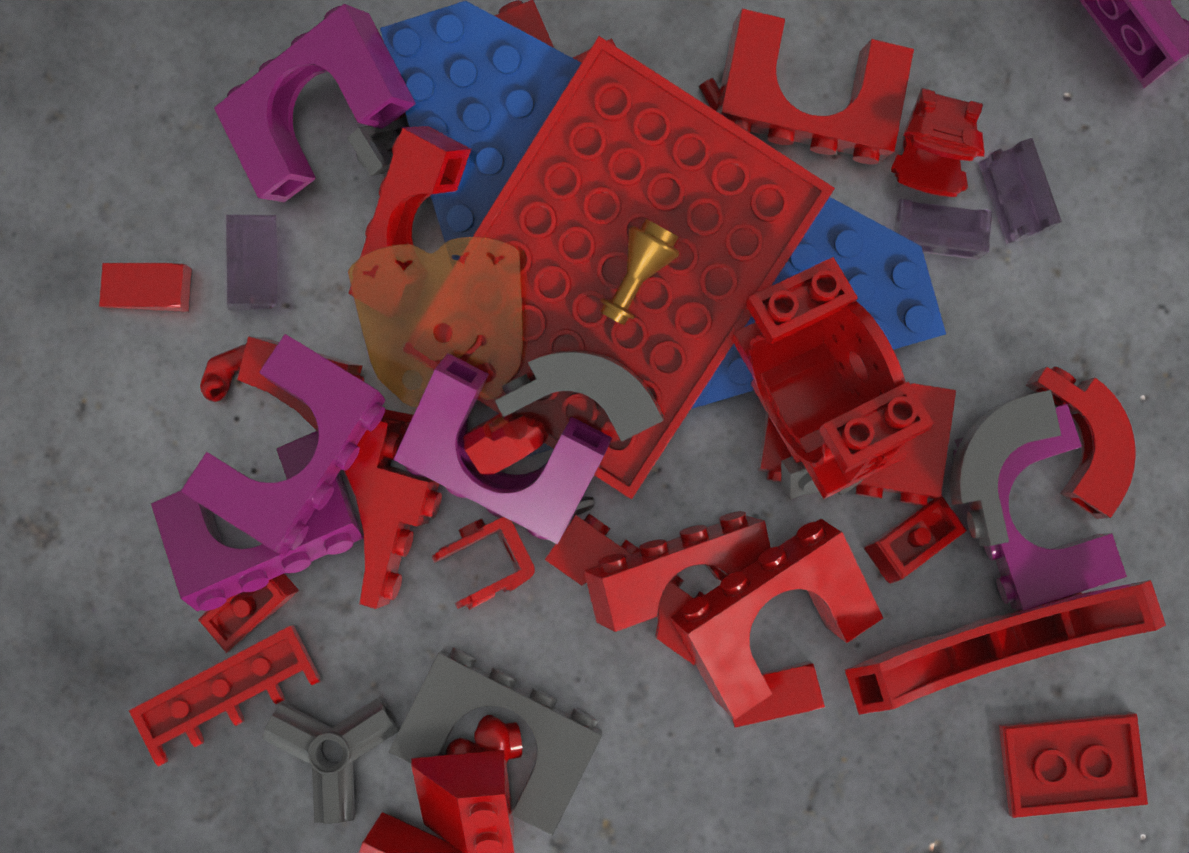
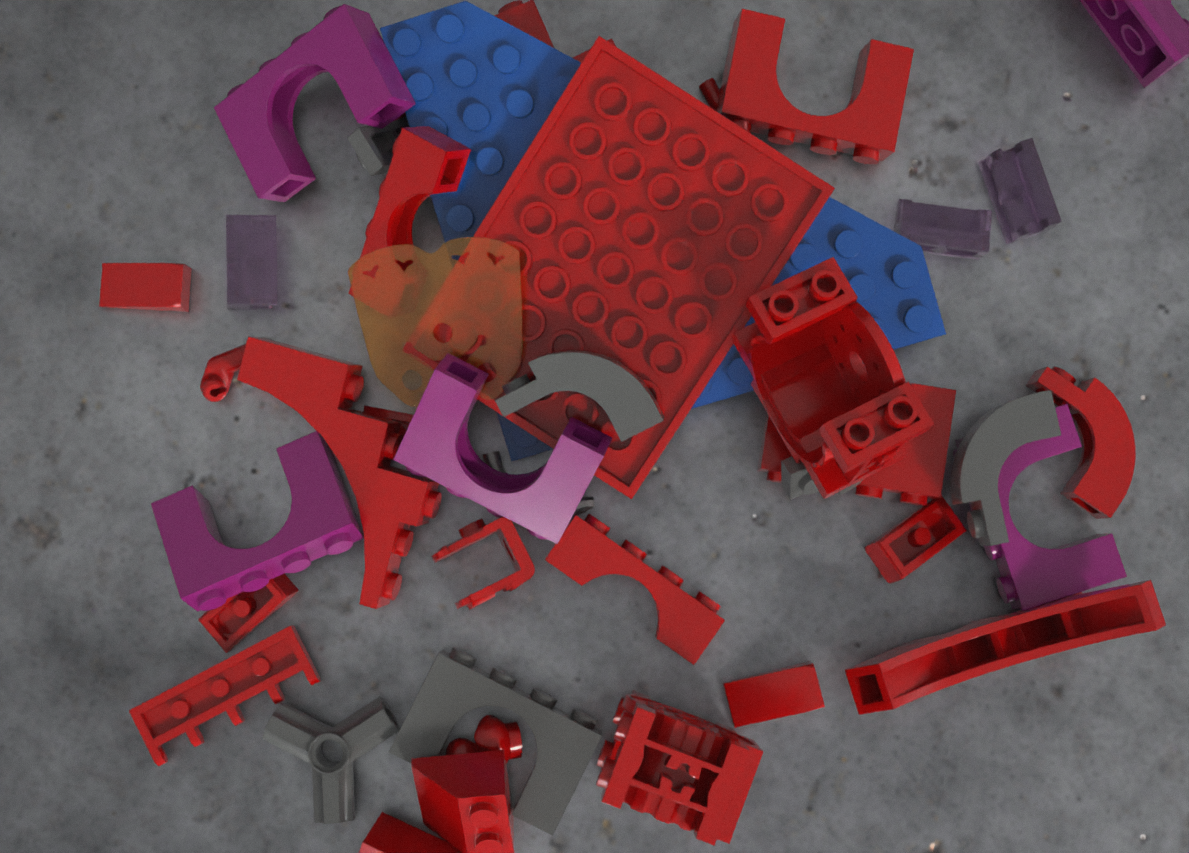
(279, 510): magenta arch -> none
(503, 441): red rock -> none
(630, 586): red arch -> none
(648, 252): pearl gold piece -> none
(677, 767): none -> red piece
(720, 622): red arch -> none
(935, 141): red piece -> none
(1073, 764): red tile -> none

